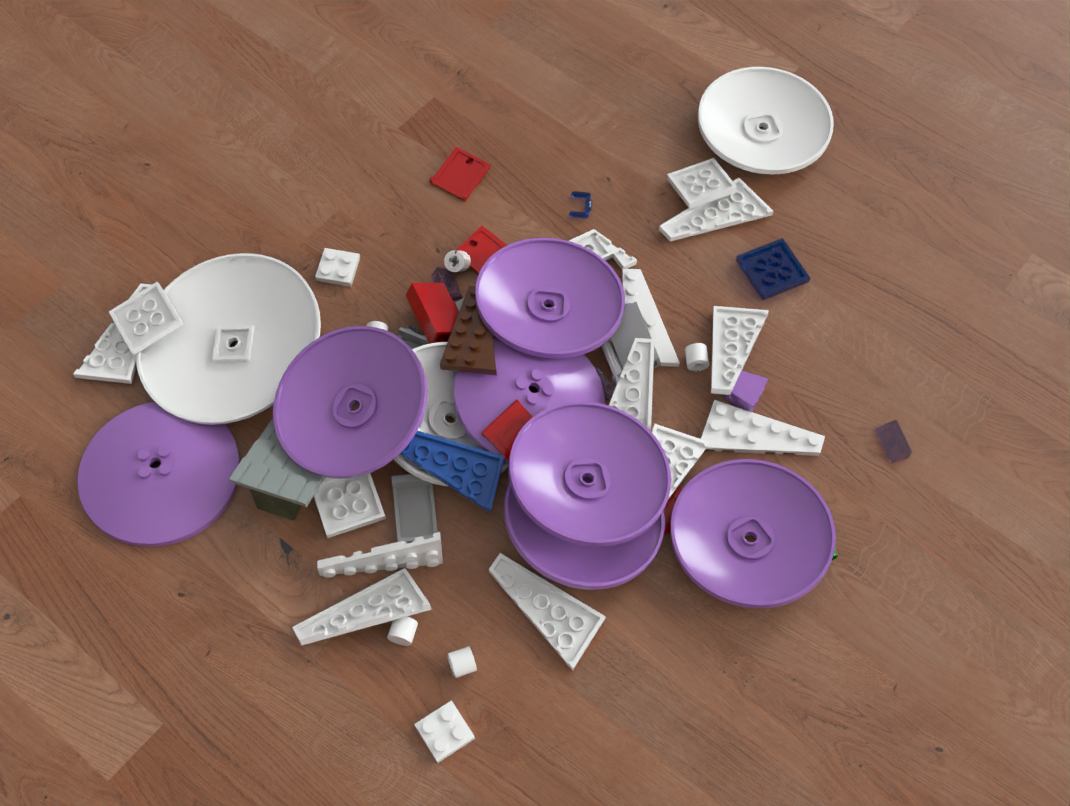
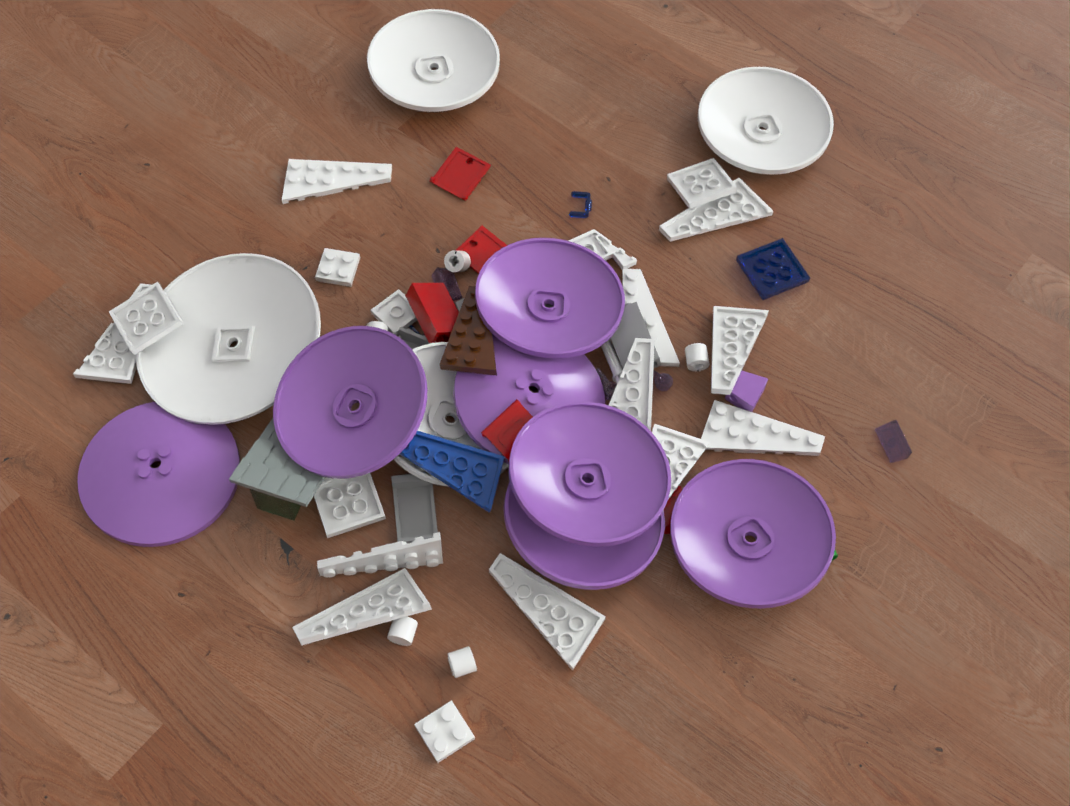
(324, 178): none -> white wing
(395, 312): none -> white plate
(427, 39): none -> white dish
(662, 381): none -> clear purple plate

